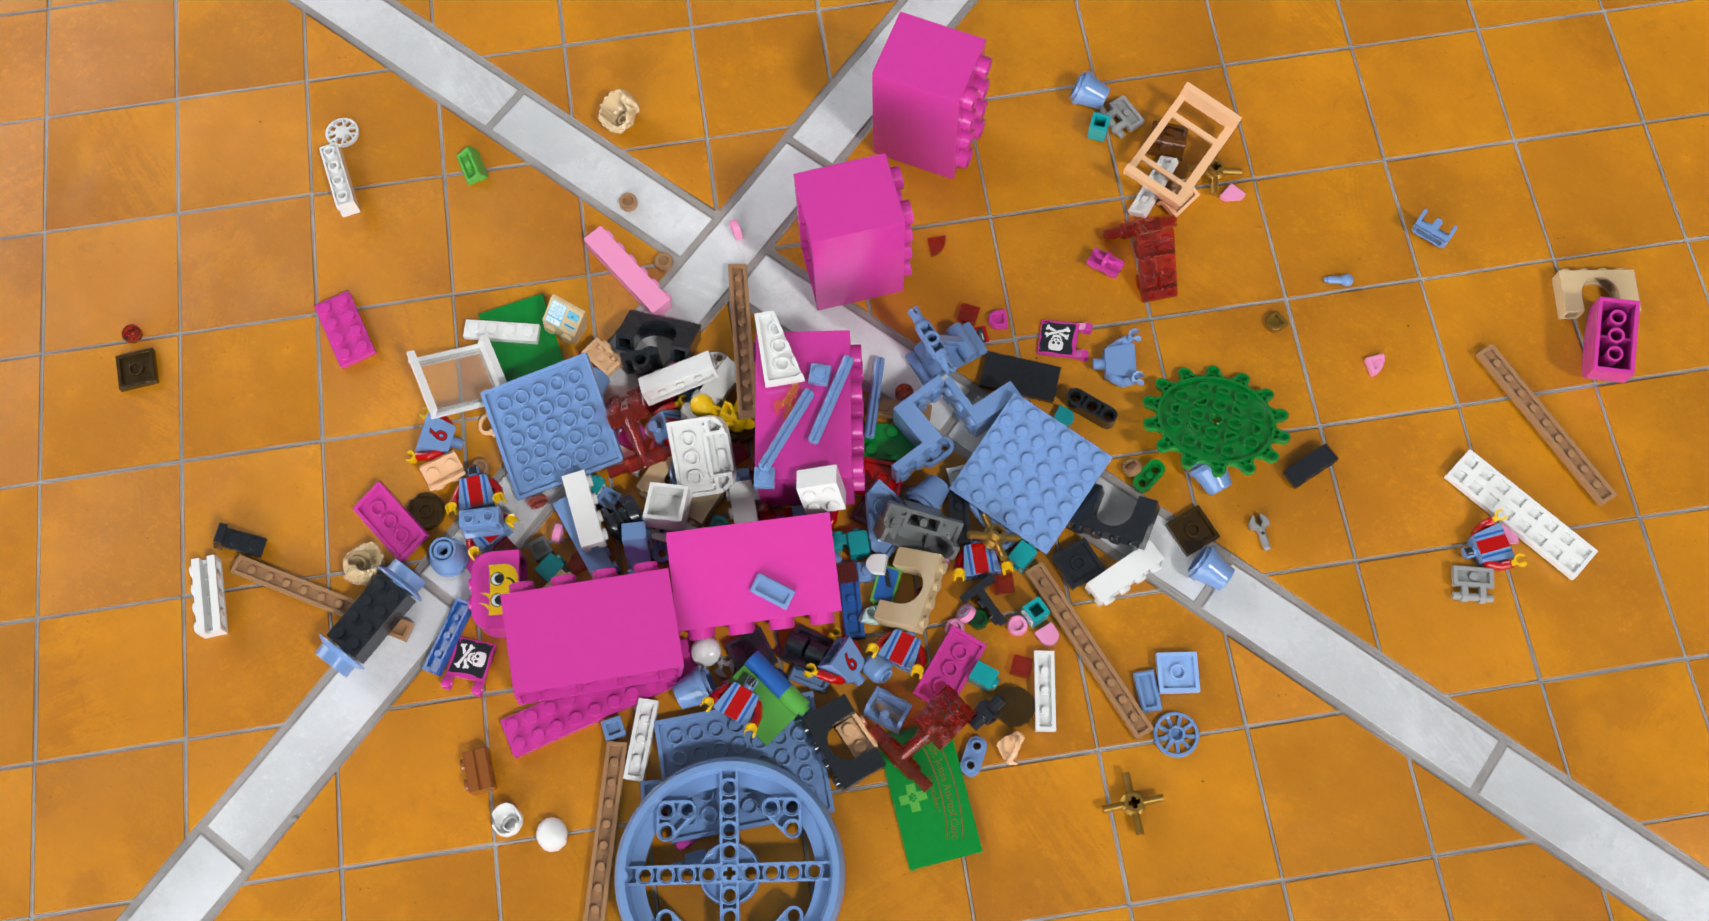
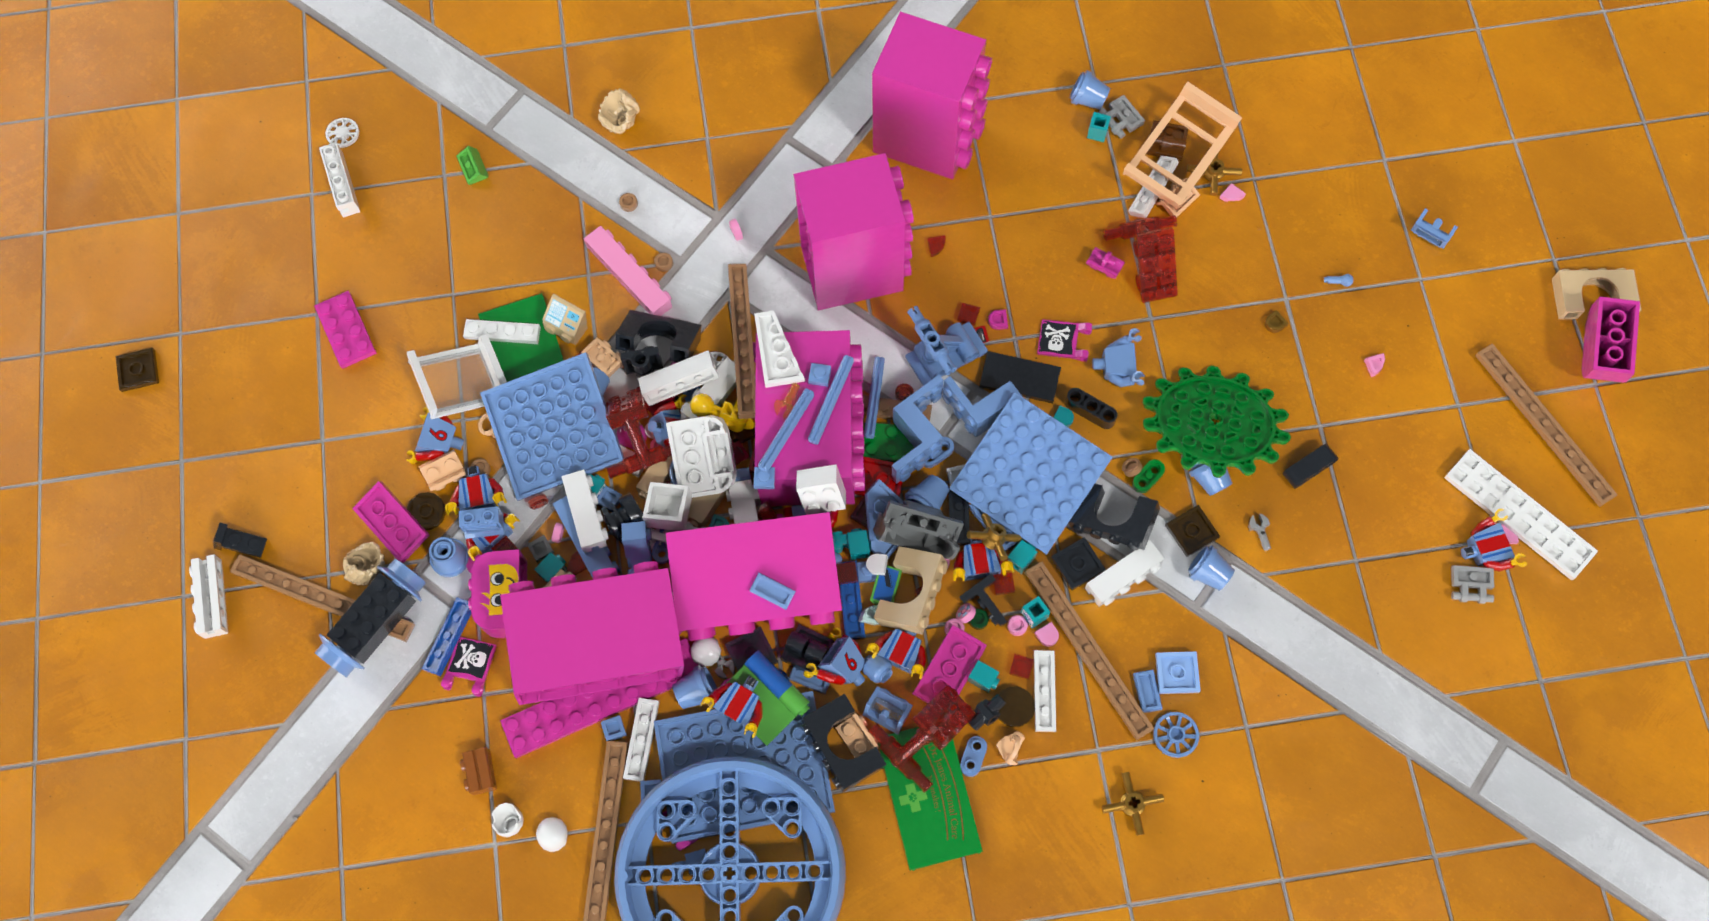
(132, 334): clear red tile -> none

